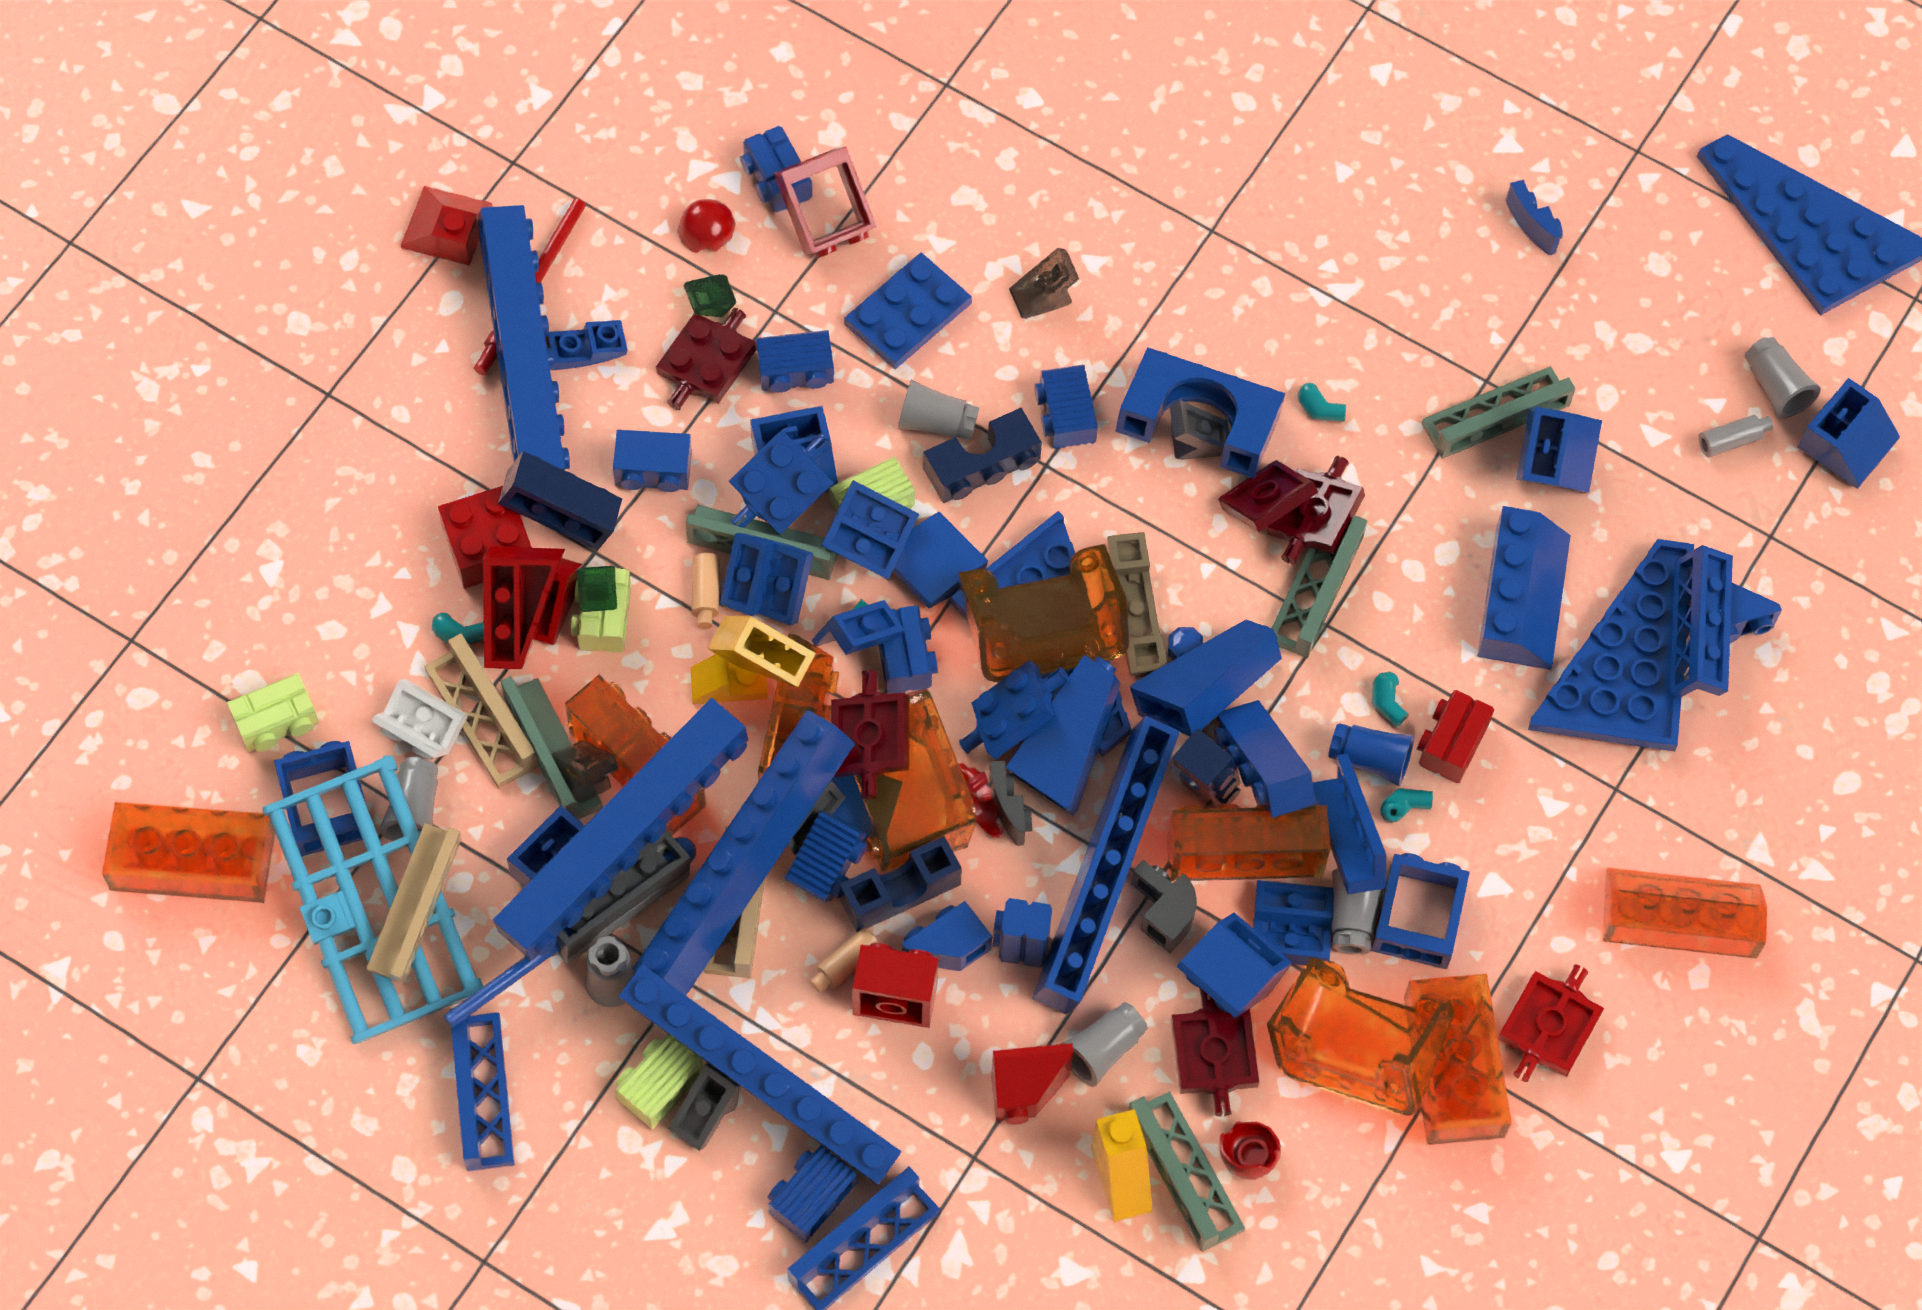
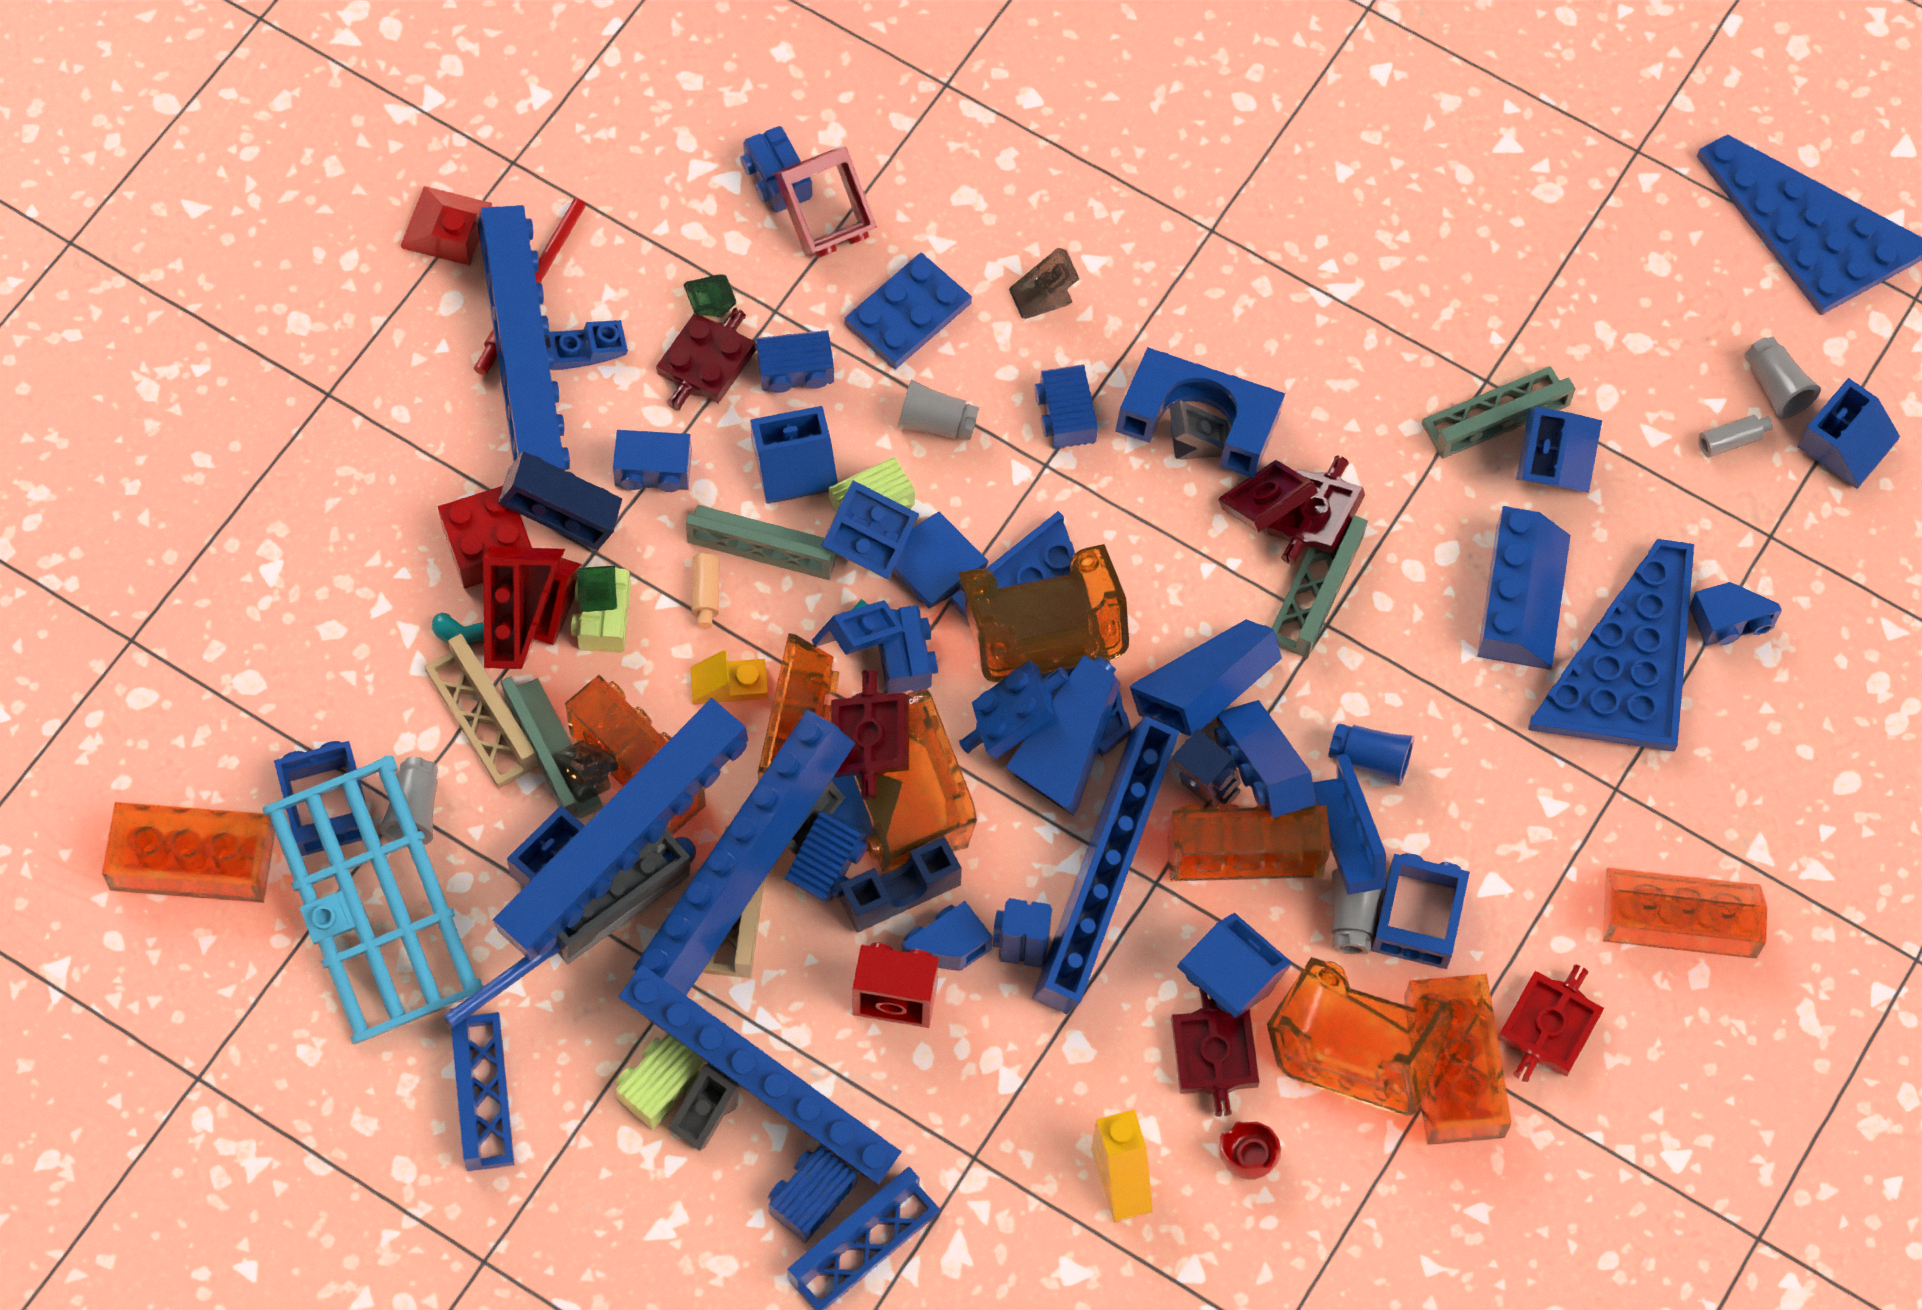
(273, 713): yellowish green brick -> none
(414, 903): tan fence -> none
(420, 720): white bracket -> none
(608, 971): light grey plant -> none
(706, 225): red hair -> none
(761, 649): yellow slope -> none
(766, 578): blue slope -> none
(781, 482): blue plate -> none
(841, 962): light nougat cylinder -> none
(958, 472): dark blue arch -> none
(983, 801): red helmet -> none
(1009, 807): dark grey slope -> none
(1028, 1079): red slope -> none
(1105, 1043): light grey plant -> none
(1132, 567): dark tan slope -> none
(1173, 905): dark grey brick -> none
(1177, 1174): sand green fence -> none
(1183, 641): blue tile -> none
(1295, 919): blue slope -> none
(1317, 406): teal arm -> none
(1384, 698): teal arm -> none
(1402, 801): teal arm -> none
(1455, 736): red brick -> none
(1535, 222): blue slope -> none
(1706, 621): blue fence -> none

